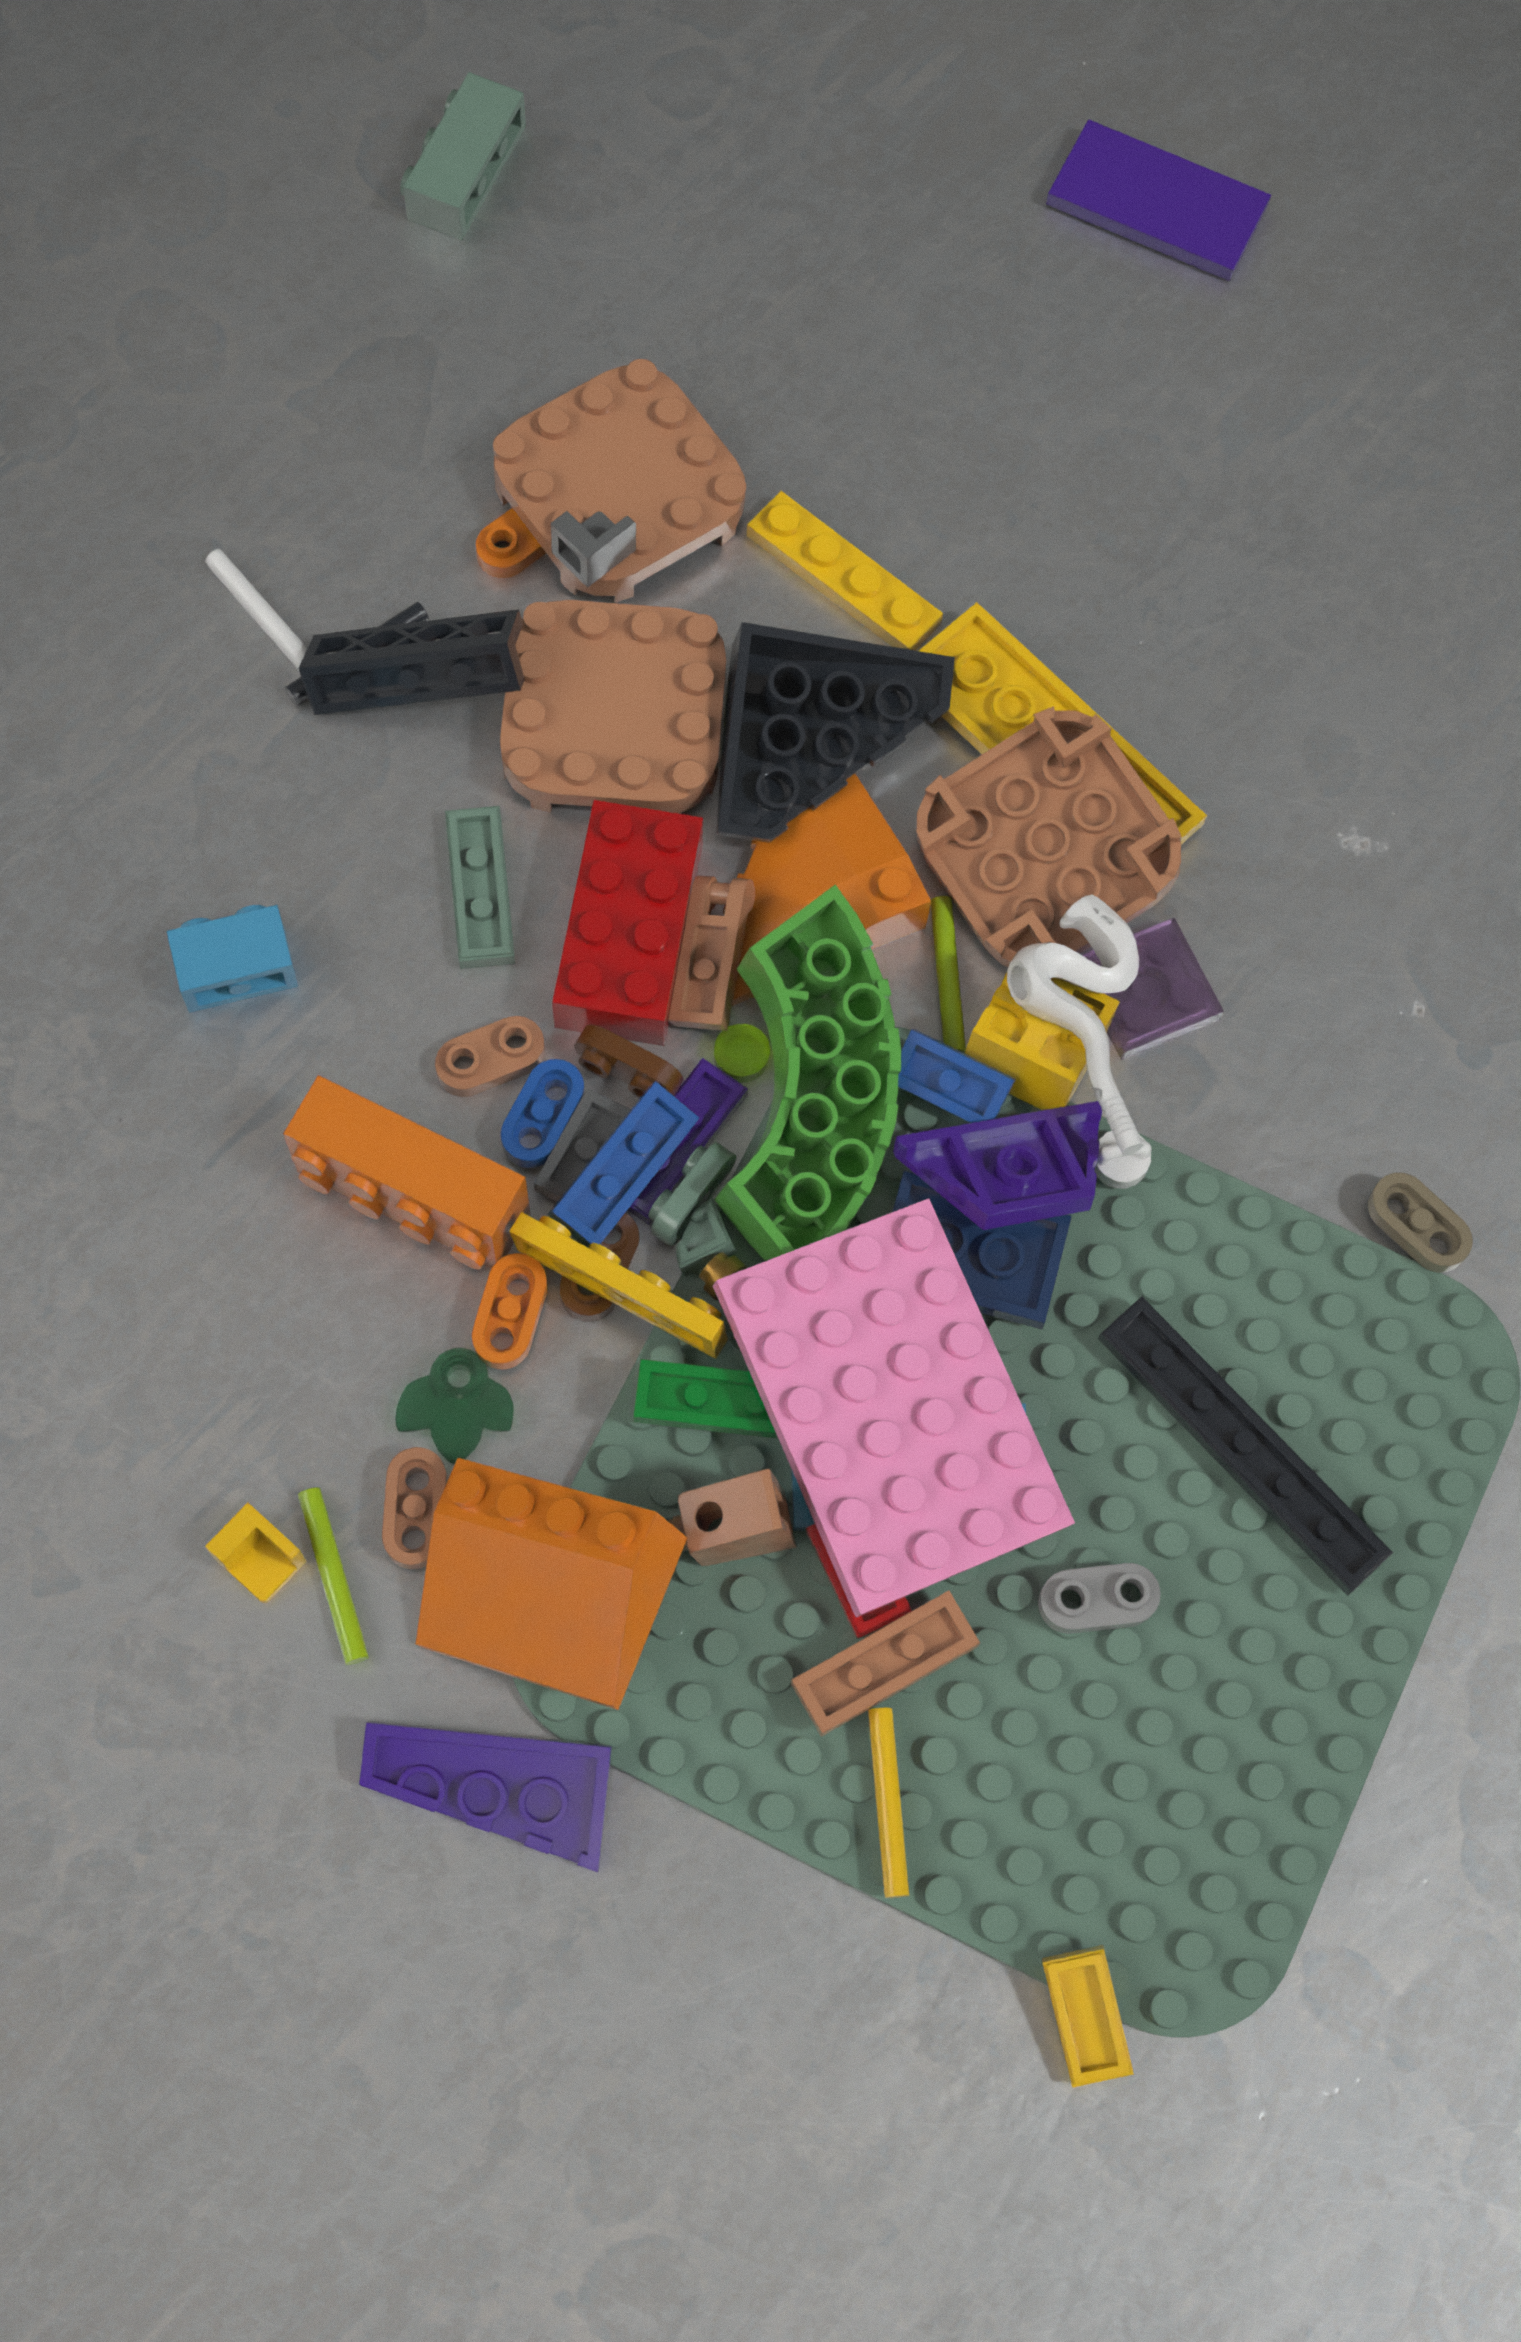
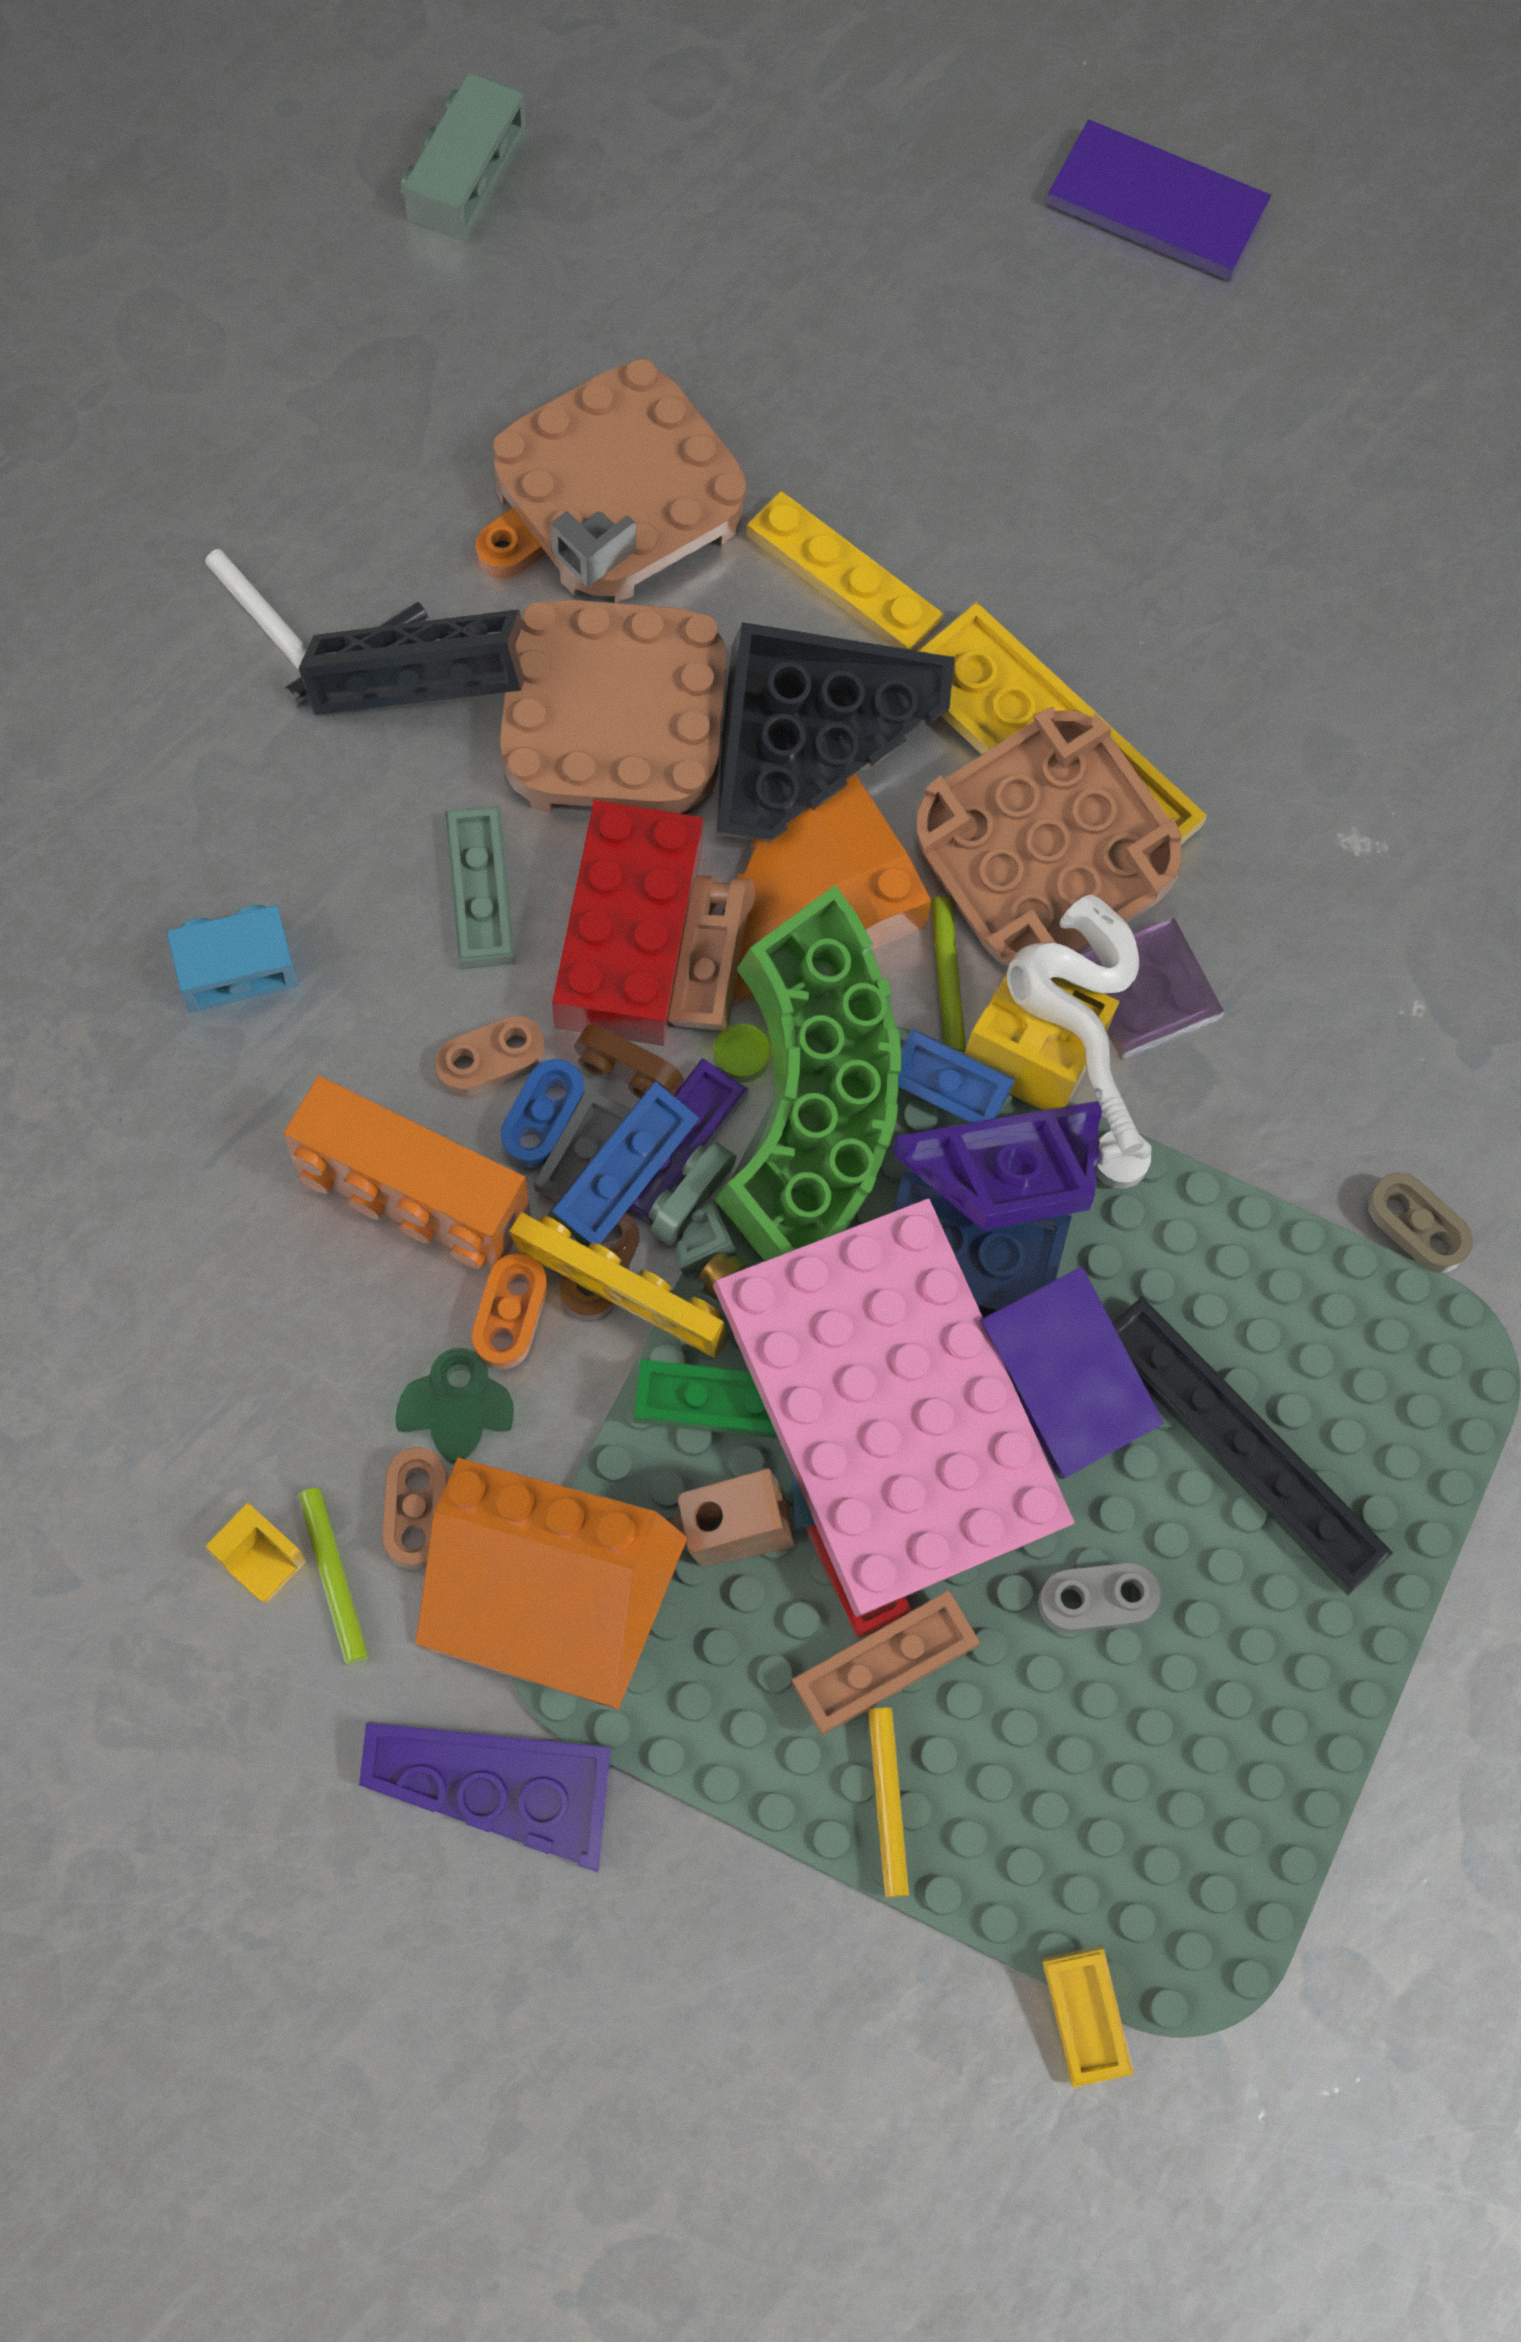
(1071, 1372): none -> dark purple tile

